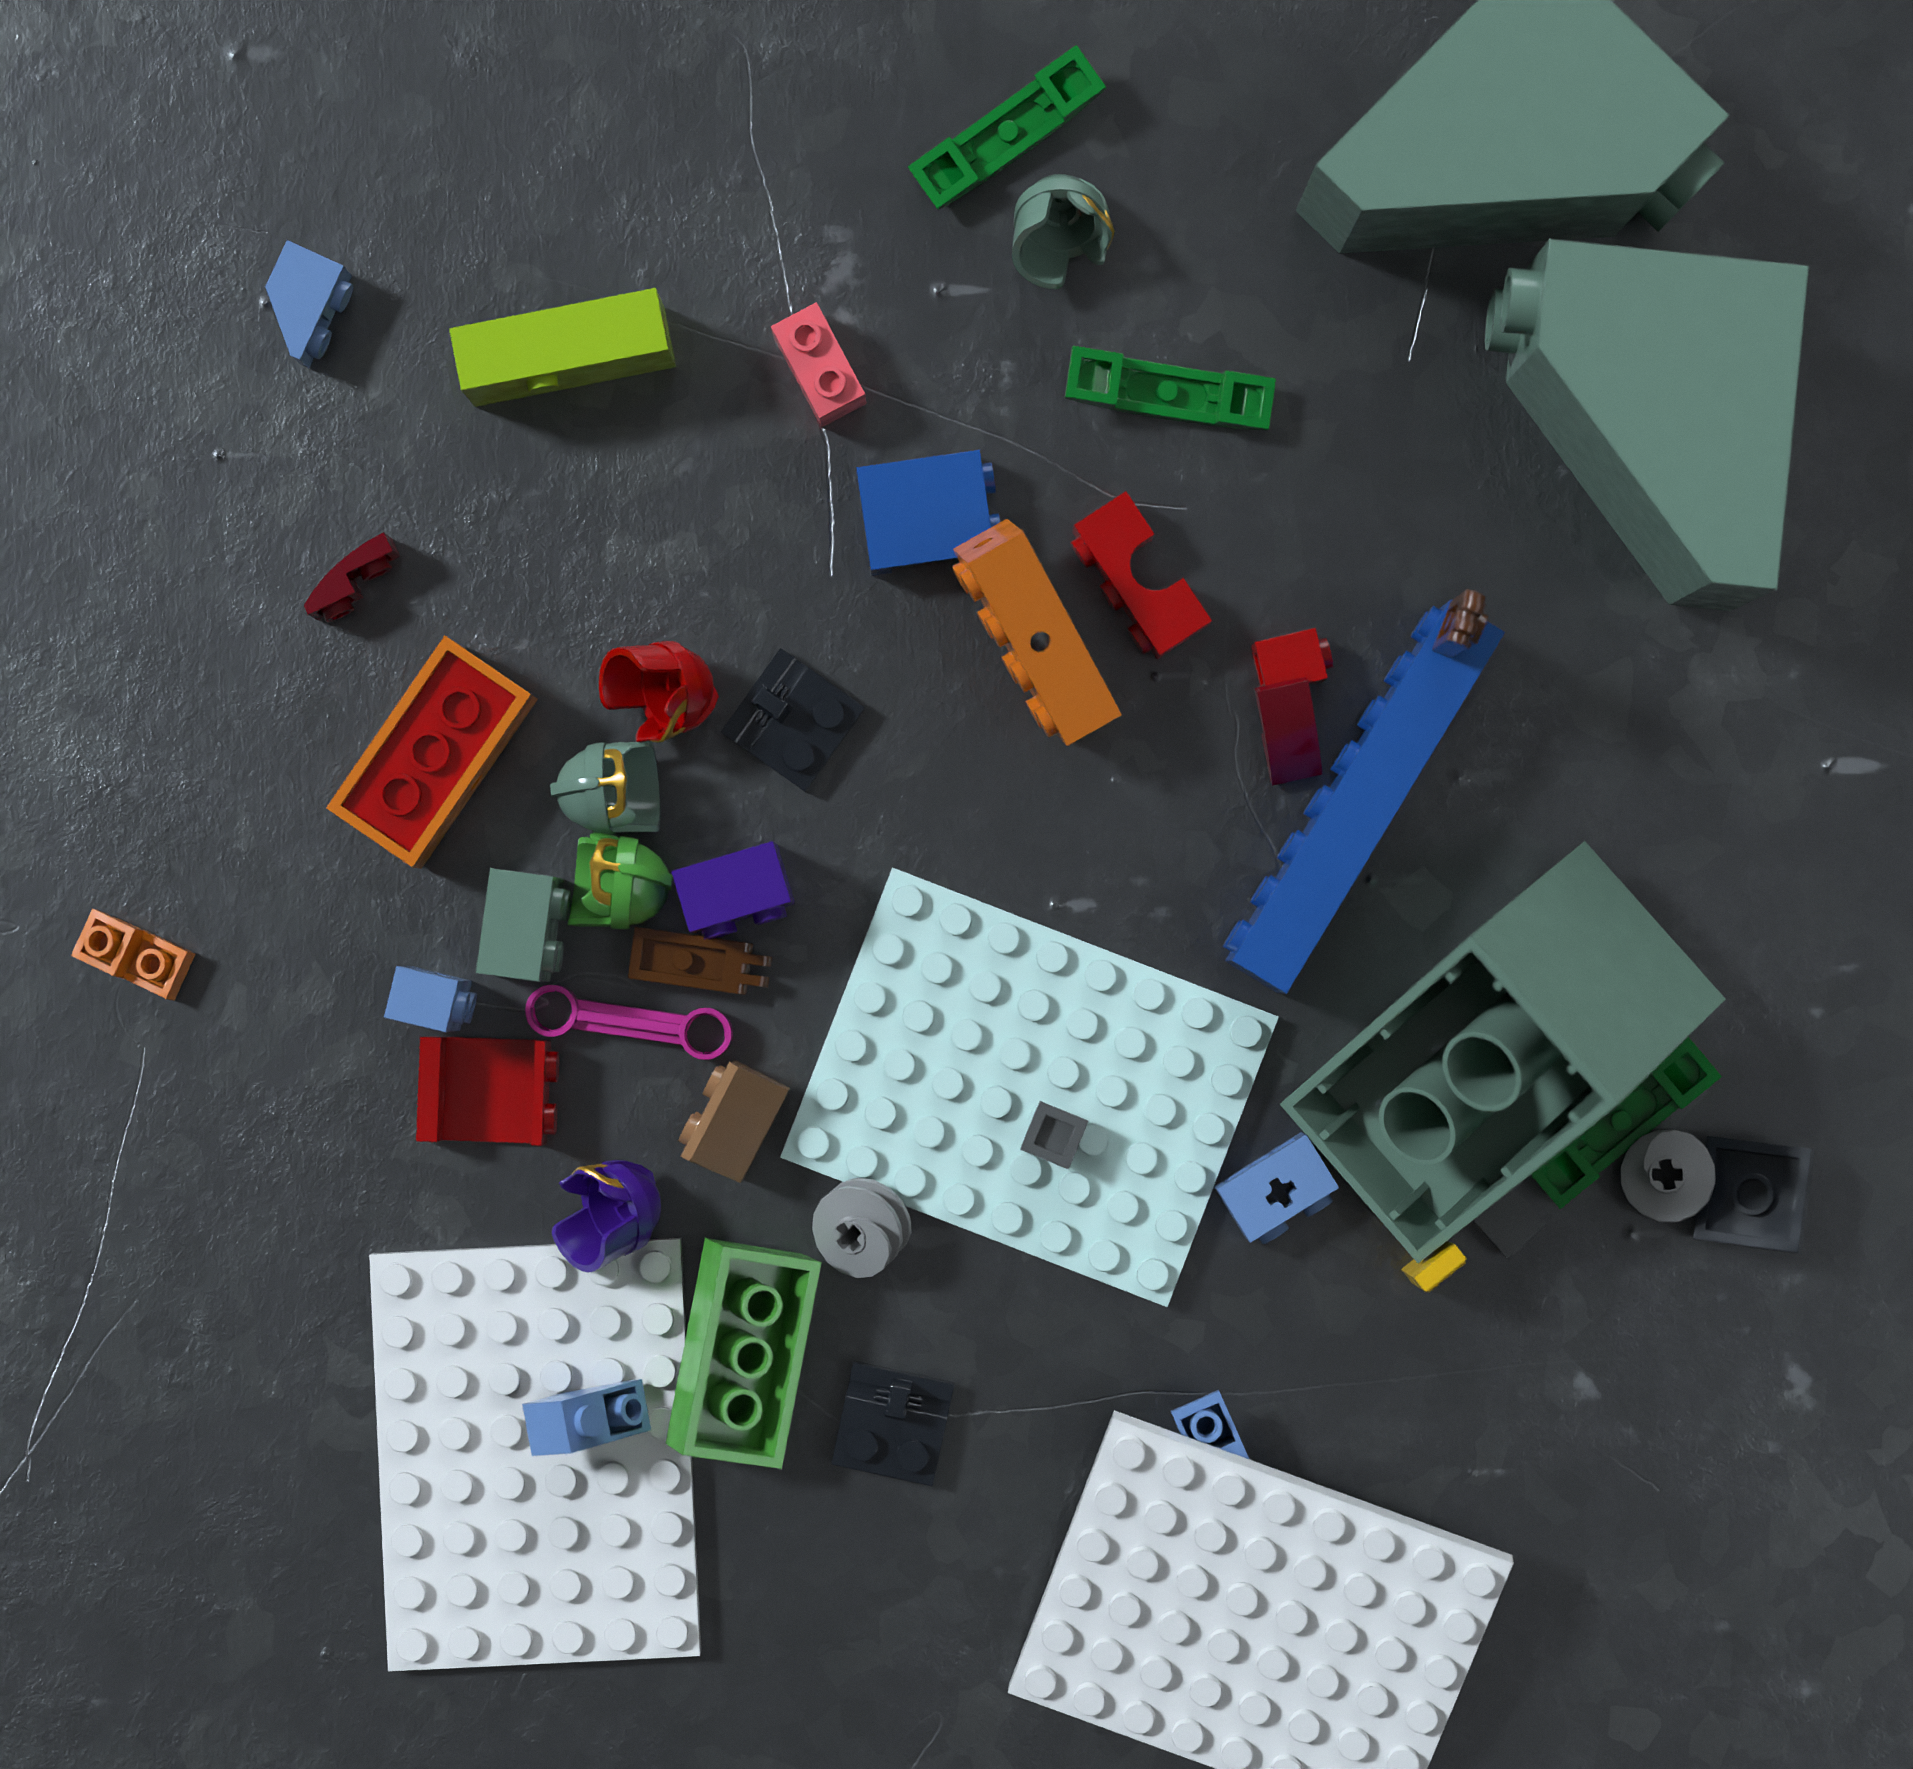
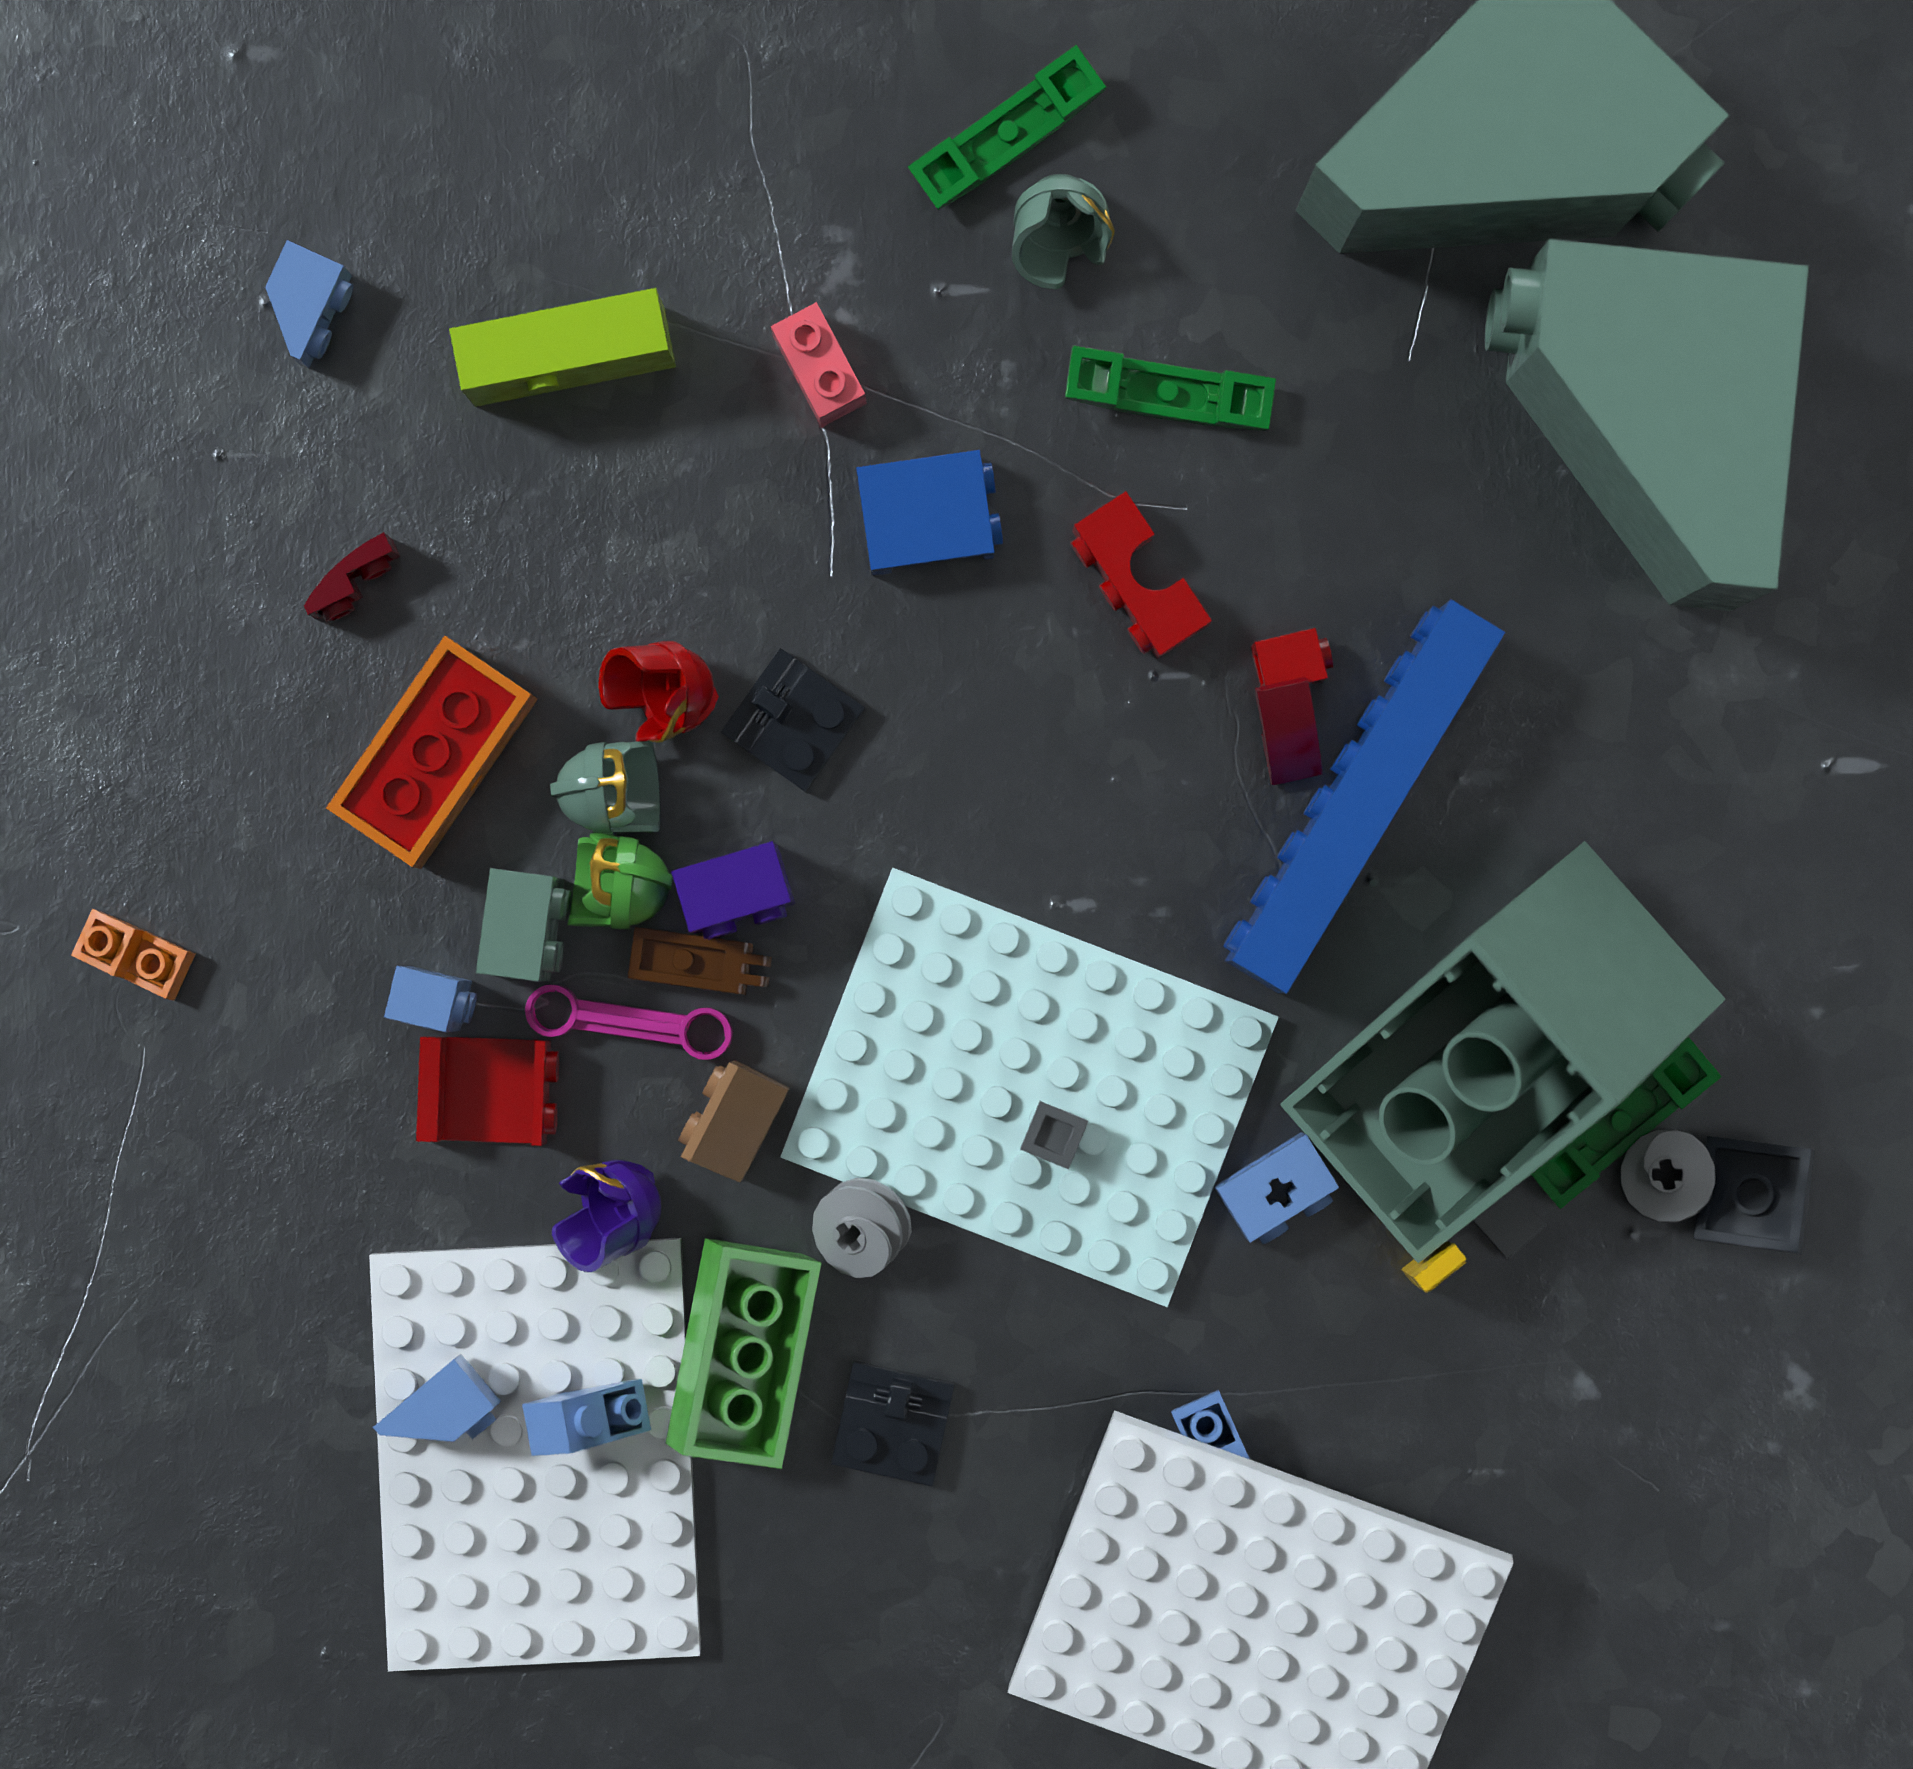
(444, 1406): none -> medium blue slope
(1037, 631): orange brick -> none
(1462, 624): hinge -> none

